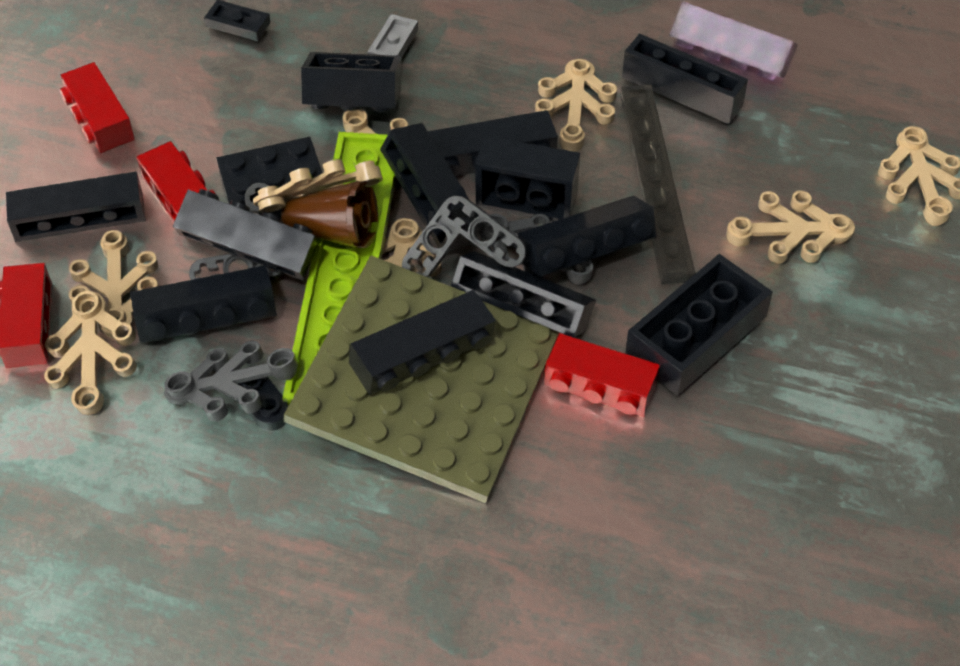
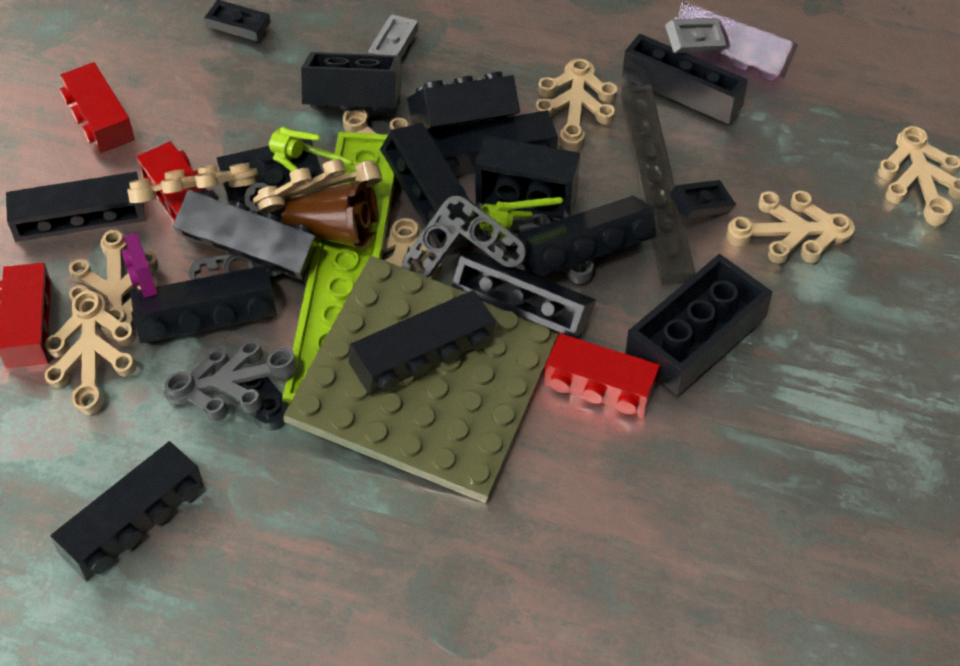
(127, 511): none -> black brick
(138, 266): none -> magenta plate
(176, 181): none -> tan plant
(287, 145): none -> lime plant
(464, 101): none -> black brick
(504, 215): none -> lime plant
(695, 35): none -> light grey plate
(702, 199): none -> black plate

